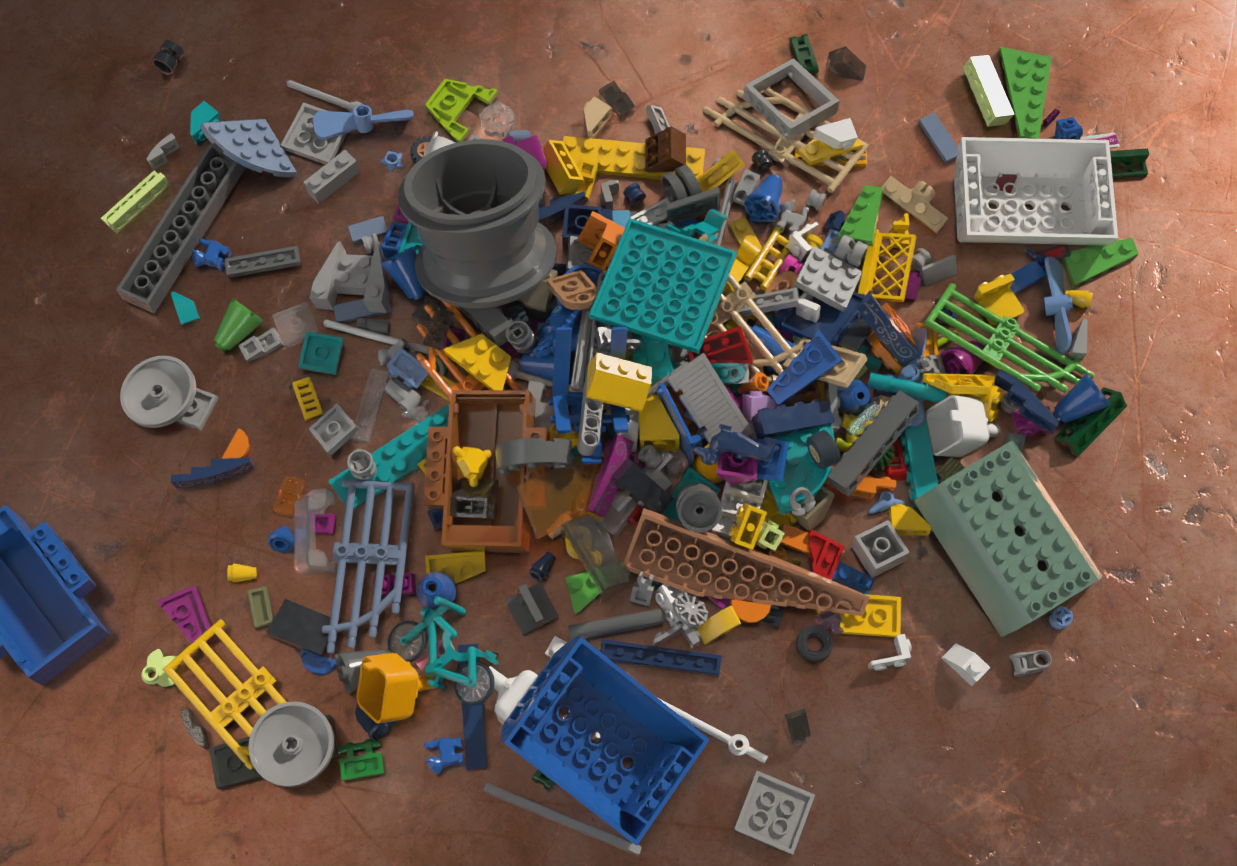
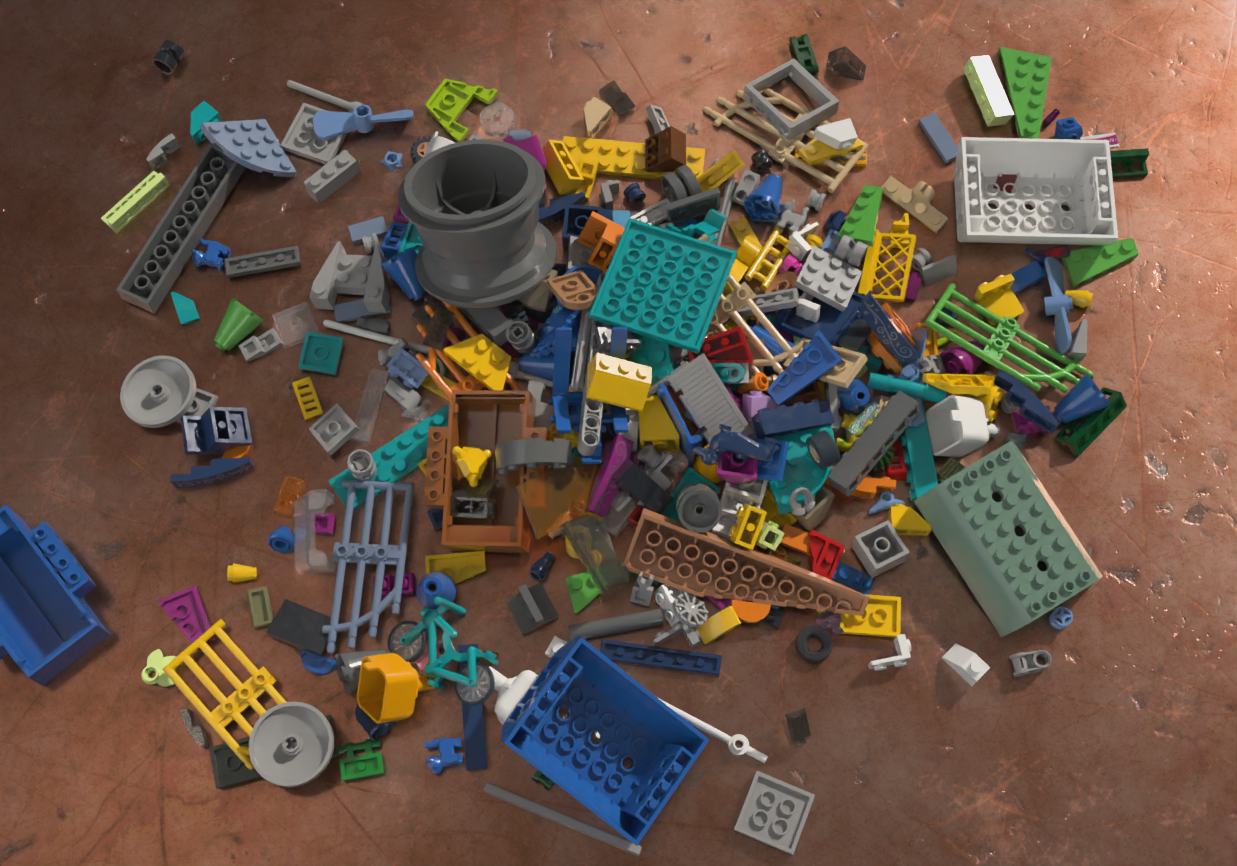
(216, 430): none -> dark blue bracket

